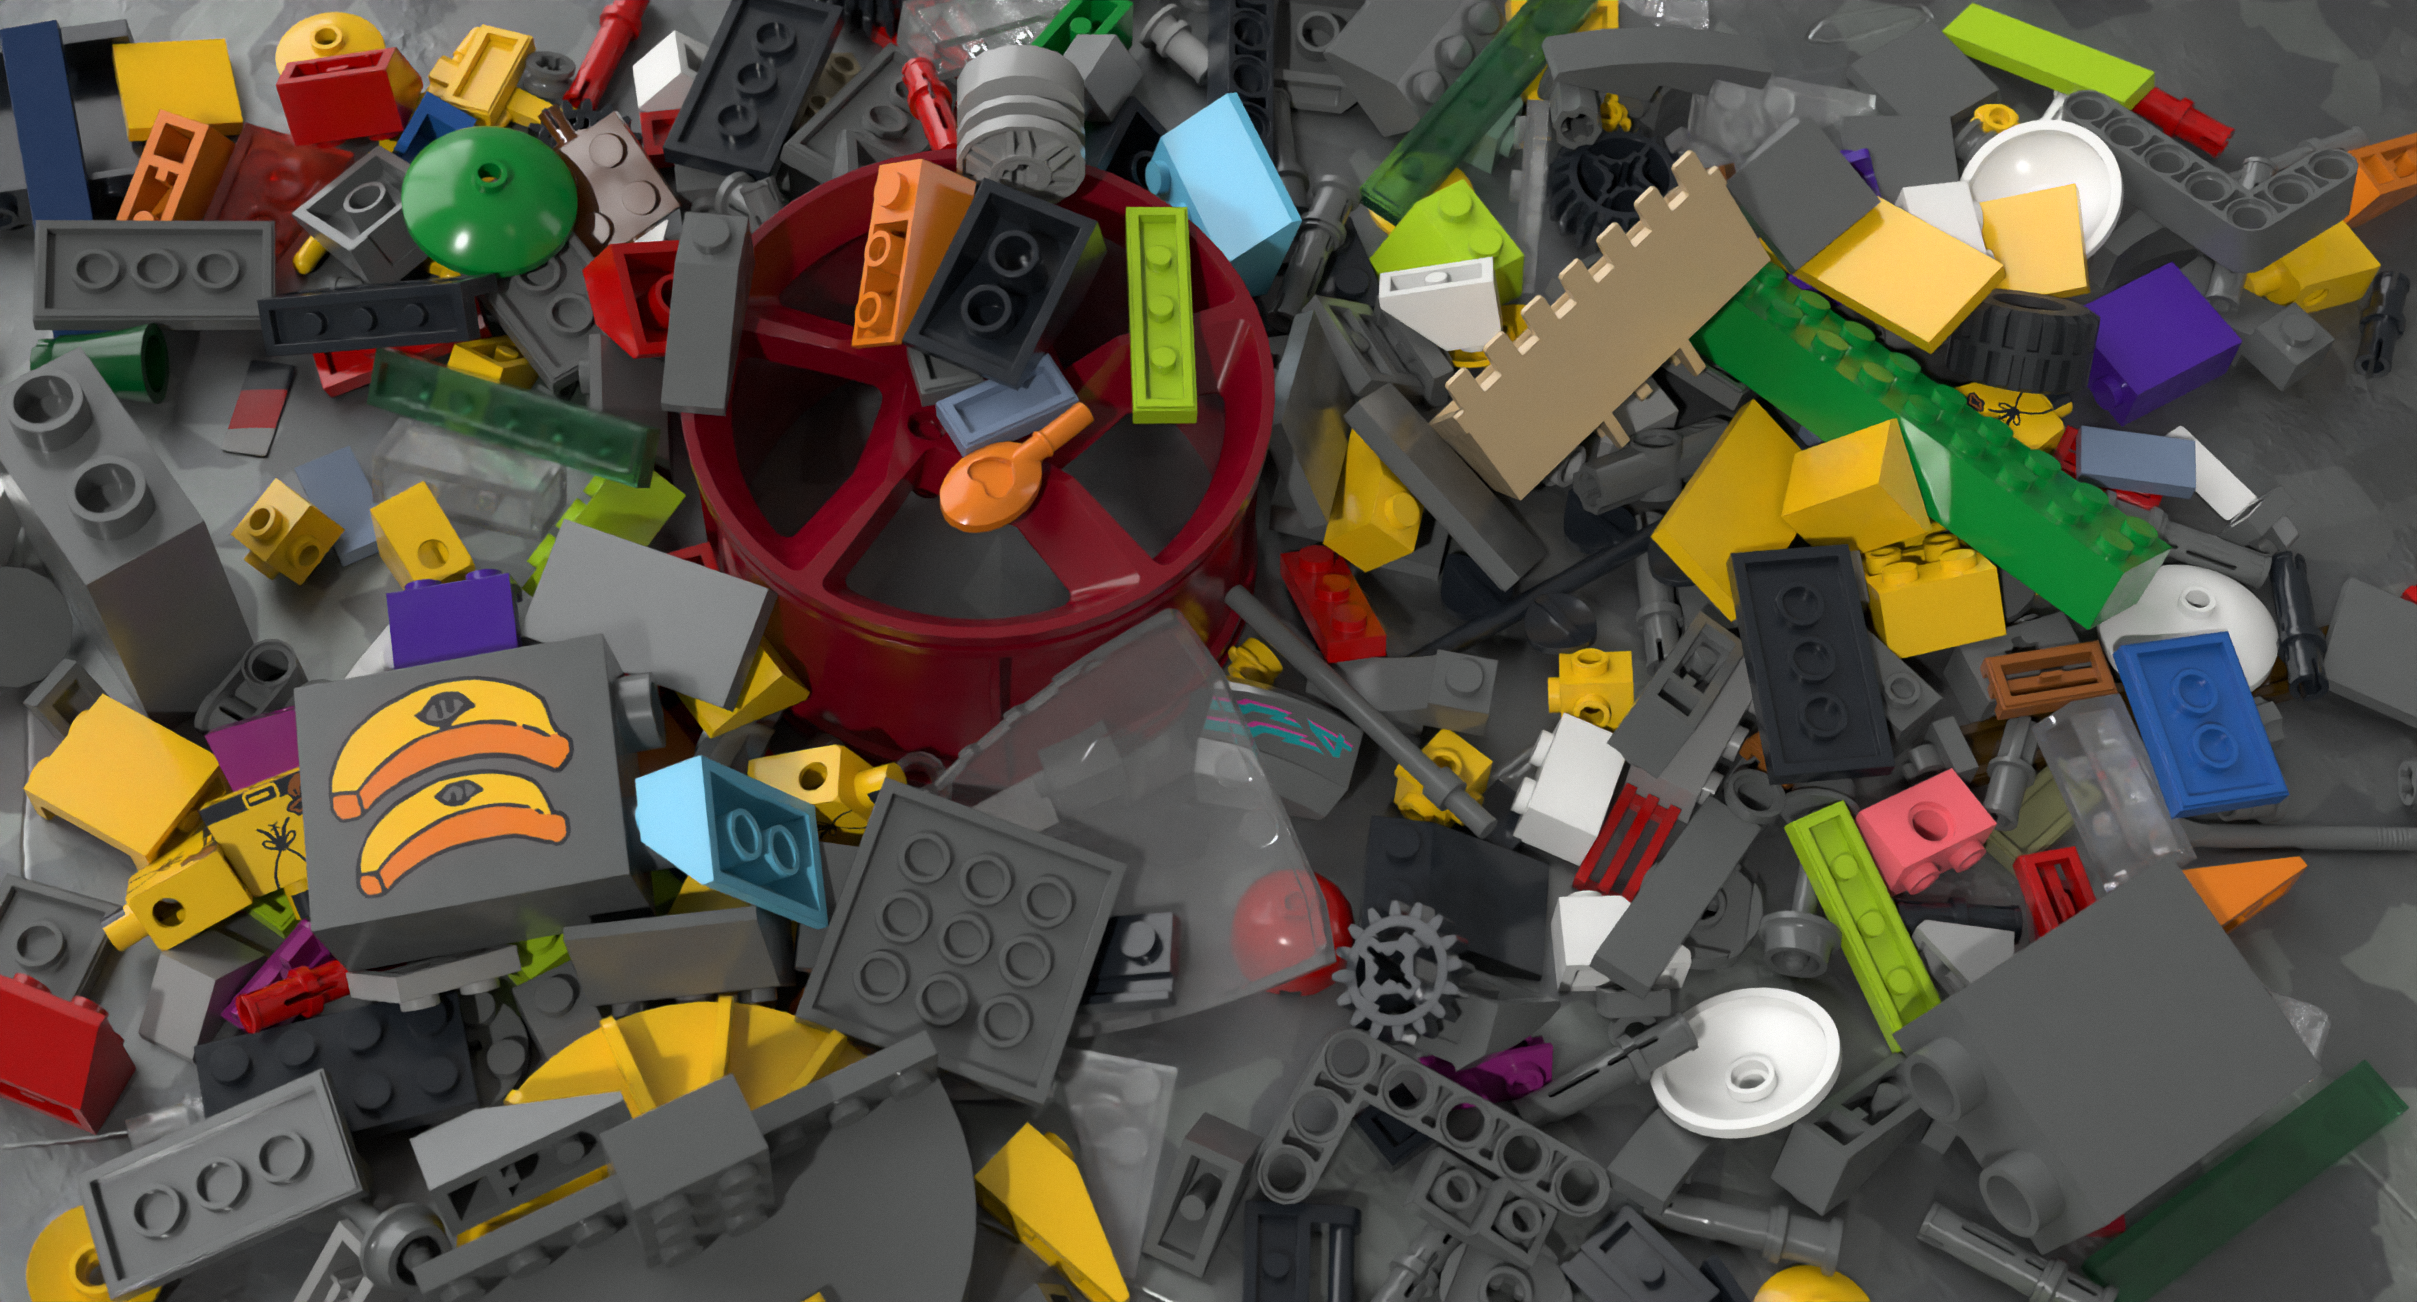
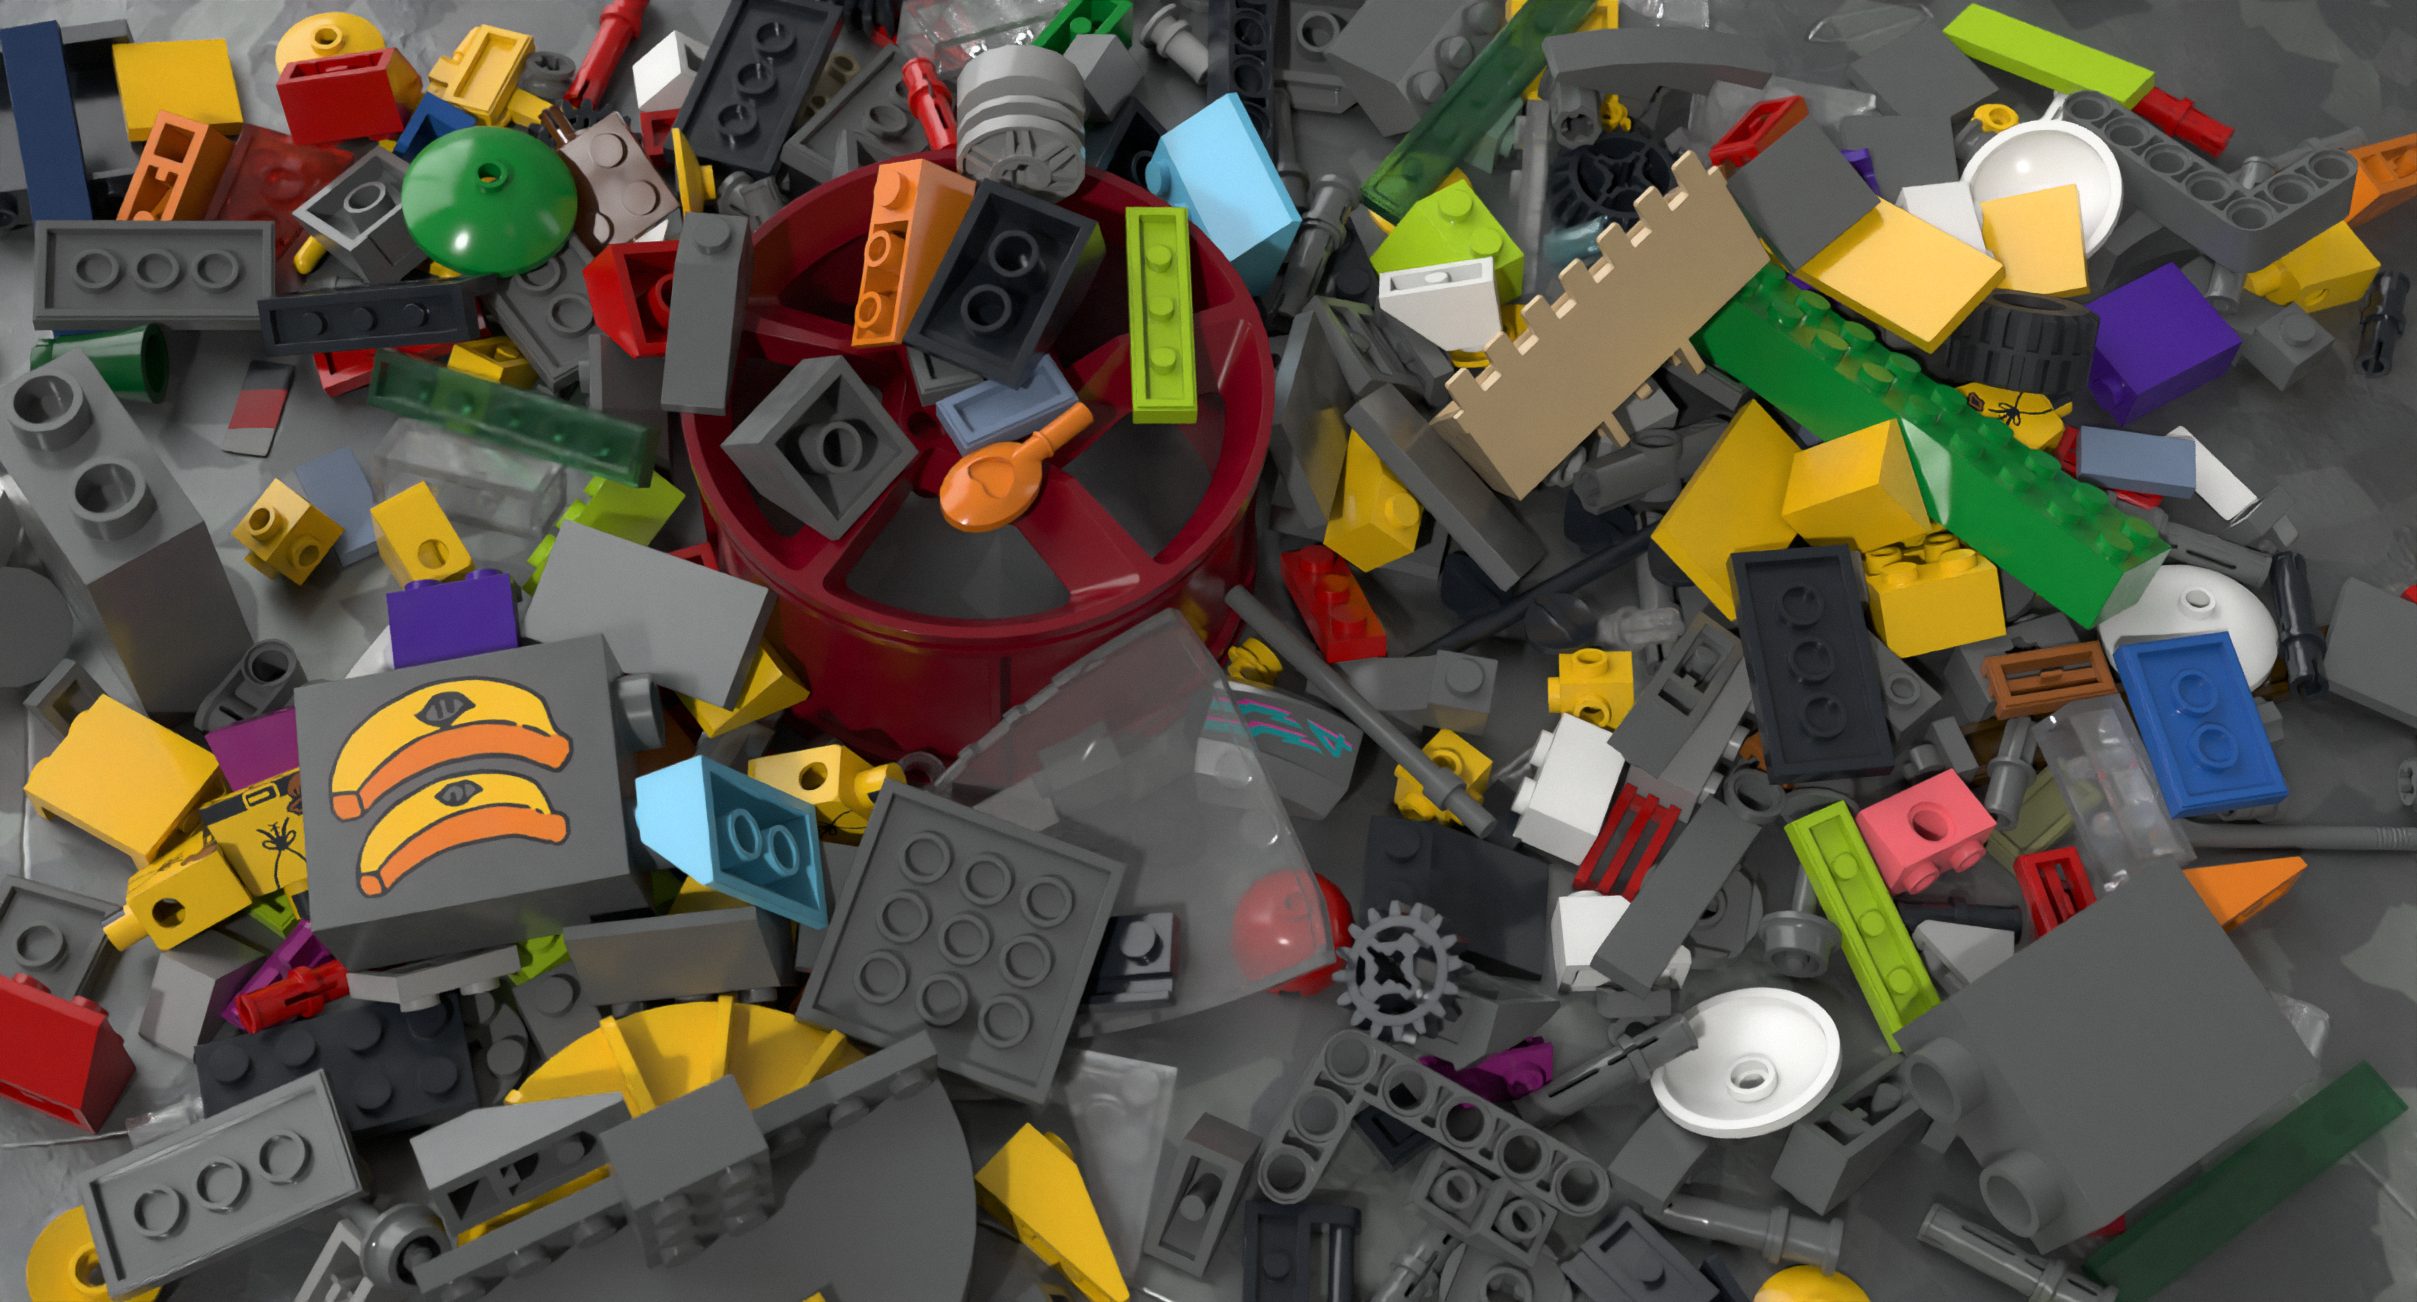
(695, 181): none -> yellow dish
(821, 446): none -> dark grey slope
(1571, 243): none -> clear light blue pin
(1635, 628): none -> clear axle
(1758, 130): none -> red tile

